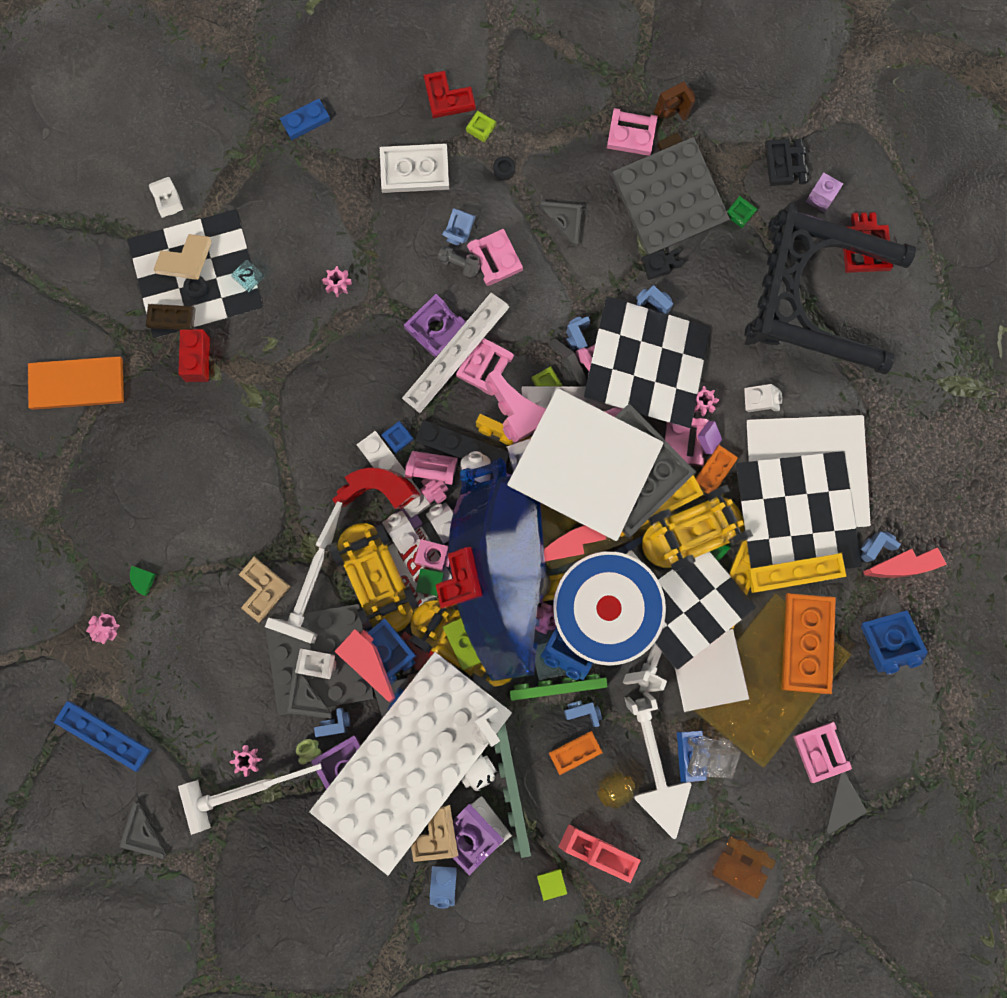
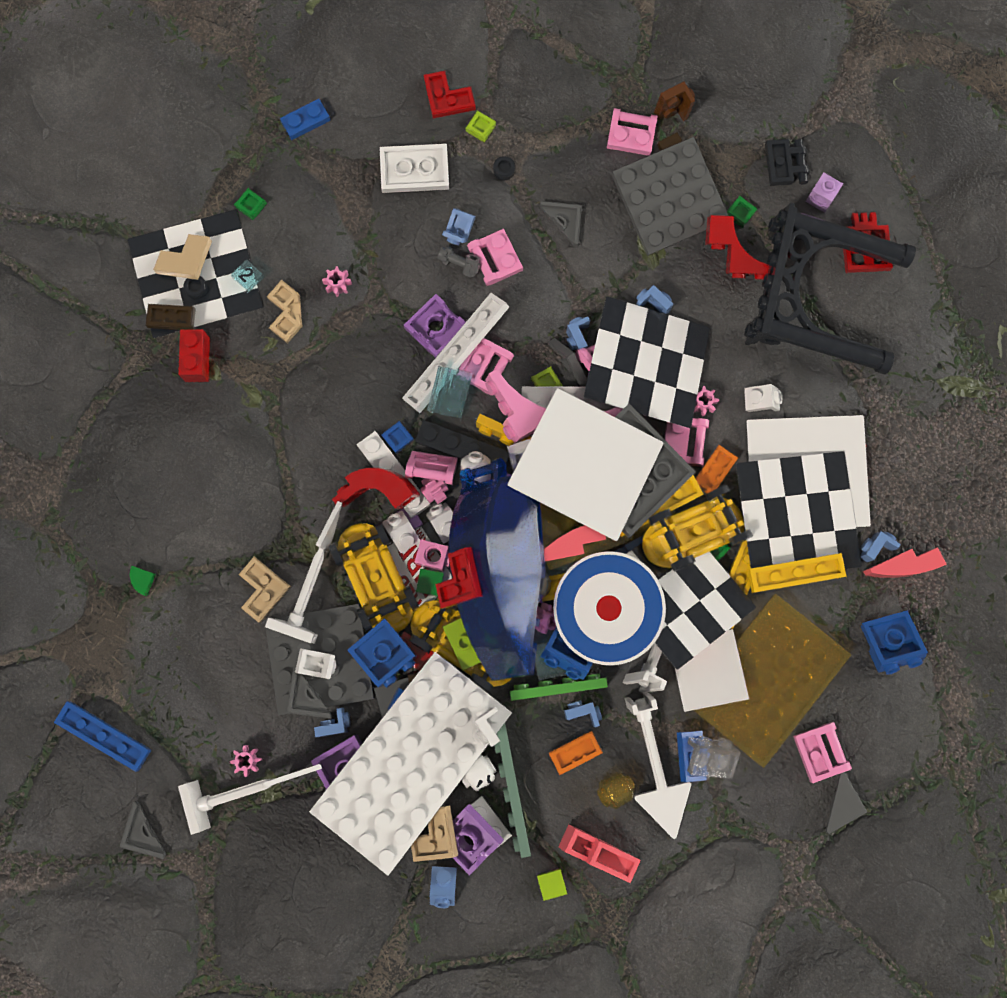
(75, 383): orange tile -> none
(102, 628): bright pink gear -> none
(166, 197): white bracket -> none
(250, 204): none -> green tile
(290, 320): none -> tan tile
(307, 751): yellowish green plate -> none
(365, 659): coral slope -> none
(449, 391): none -> clear light blue plate
(658, 264): black plate -> none
(709, 437): medium lavender tile -> none
(739, 263): none -> red arch
(740, 874): clear orange plate -> none
(808, 643): orange tile -> none

